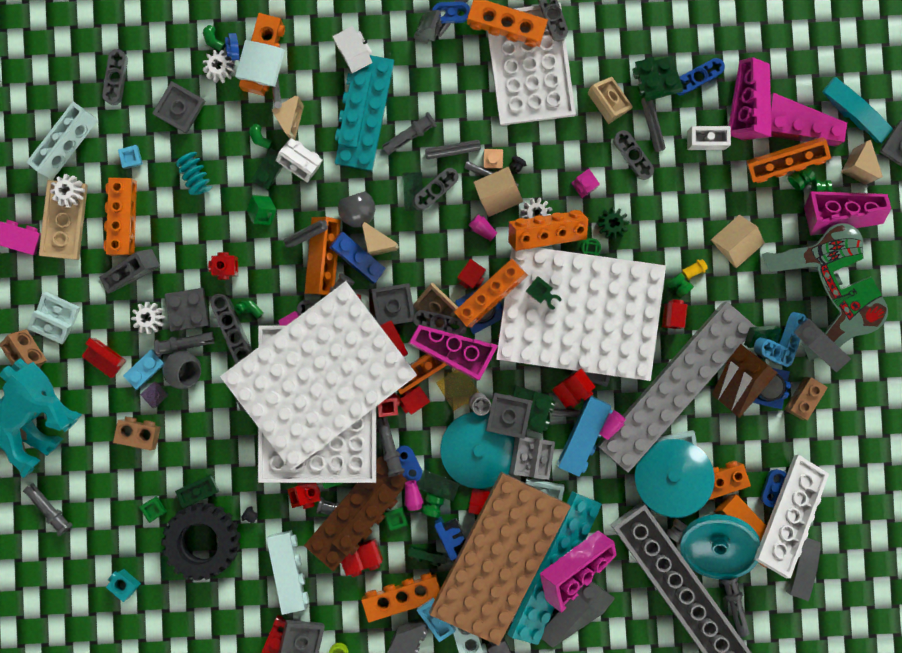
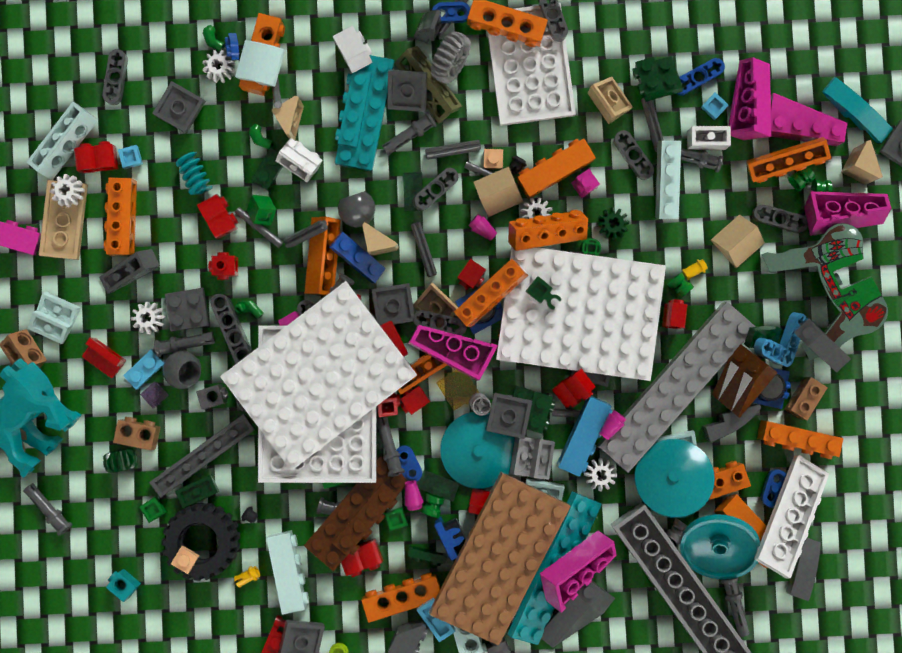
(96, 158): none -> red brick
(120, 460): none -> dark green gear
(185, 559): none -> light nougat plate
(202, 455): none -> dark grey plate
(204, 396): none -> flat silver brick
(217, 216): none -> red brick
(247, 576): none -> yellow pin
(260, 228): none -> dark grey bar
(304, 495): red brick -> none
(407, 90): none -> dark grey plate
(423, 249): none -> dark grey axle
(440, 91): none -> olive fence
(450, 57): none -> light grey gear
(555, 168): none -> orange brick
(594, 477): none -> white gear
(668, 179): none -> light aqua brick
(702, 159): none -> dark grey pin
(714, 106): none -> medium azure plate
(728, 423): none -> dark grey slope
(791, 227): none -> dark grey beam
(800, 438): none -> orange brick

